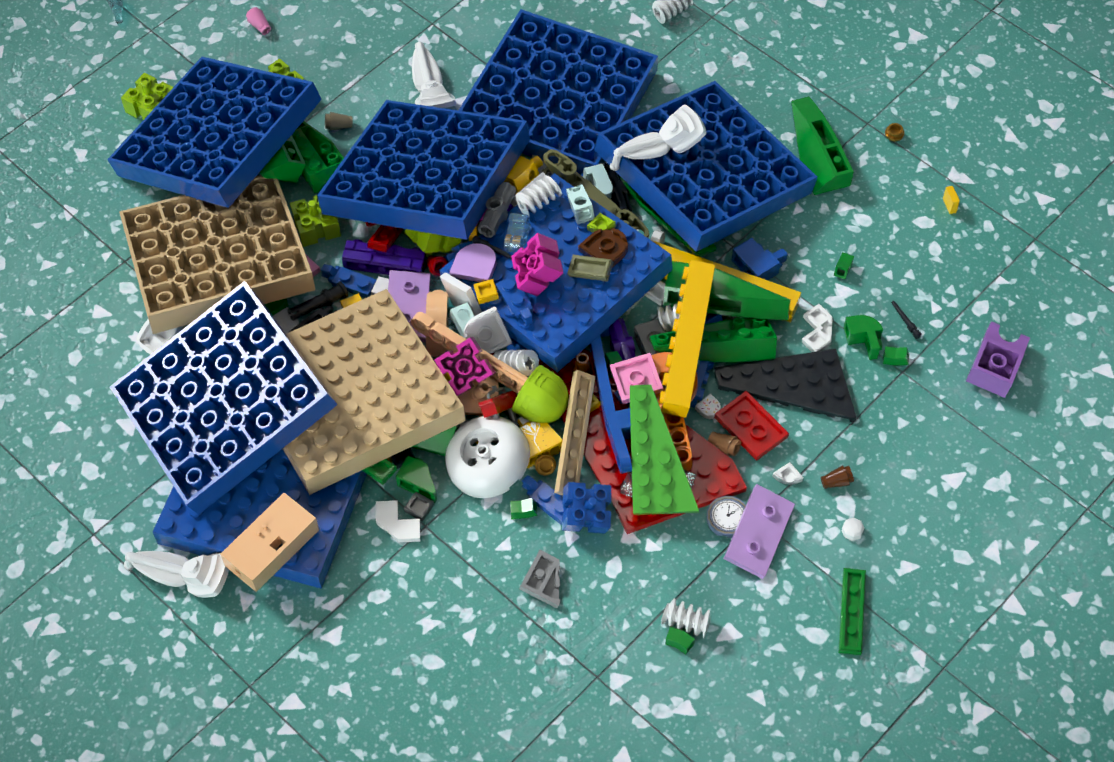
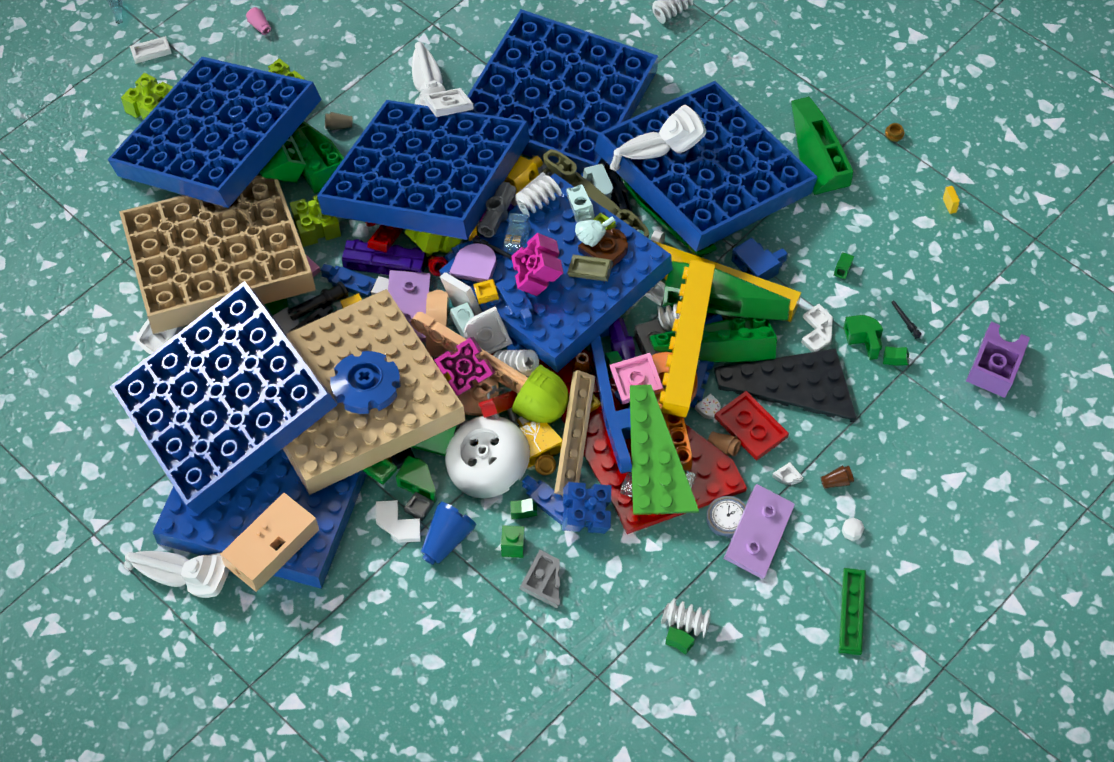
(150, 50): none -> white tile
(365, 382): none -> blue piece
(445, 533): none -> blue cone
(448, 102): none -> white tile
(512, 541): none -> green brick
(592, 231): none -> light aqua piece

